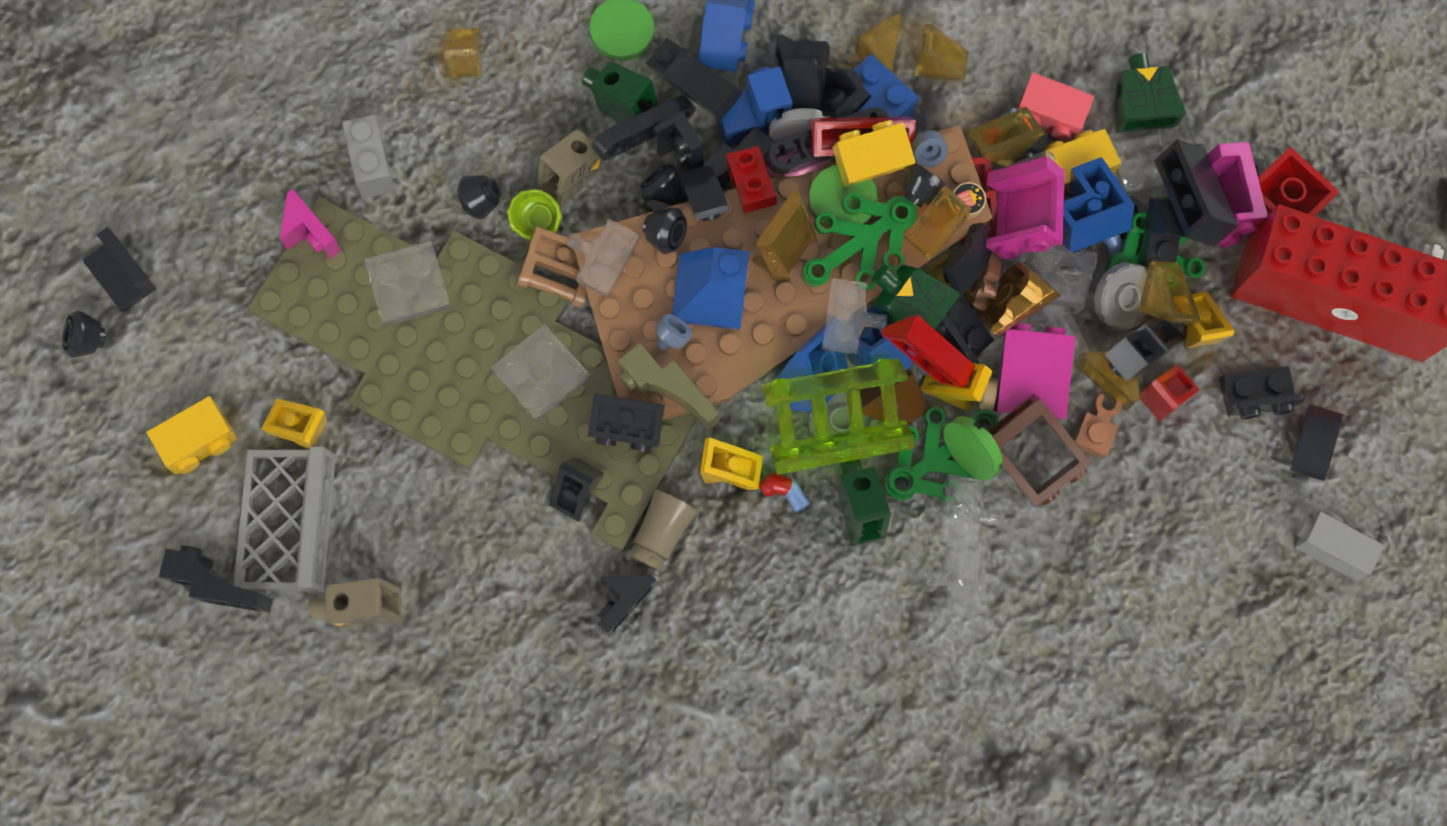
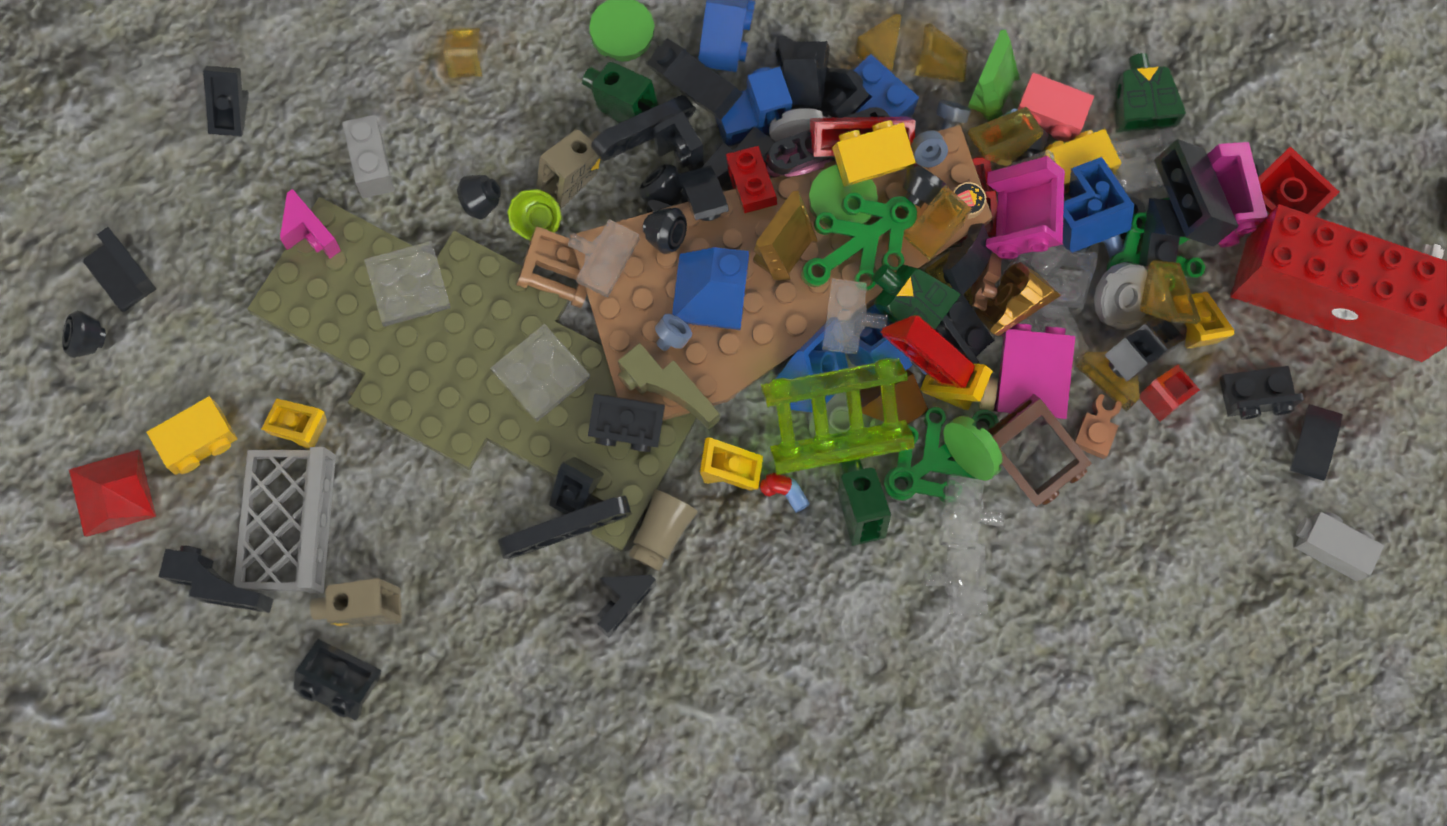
(112, 493): none -> red slope
(225, 100): none -> black slope
(335, 679): none -> black bracket
(564, 527): none -> black beam
(952, 113): none -> sand blue tile
(996, 79): none -> bright green slope

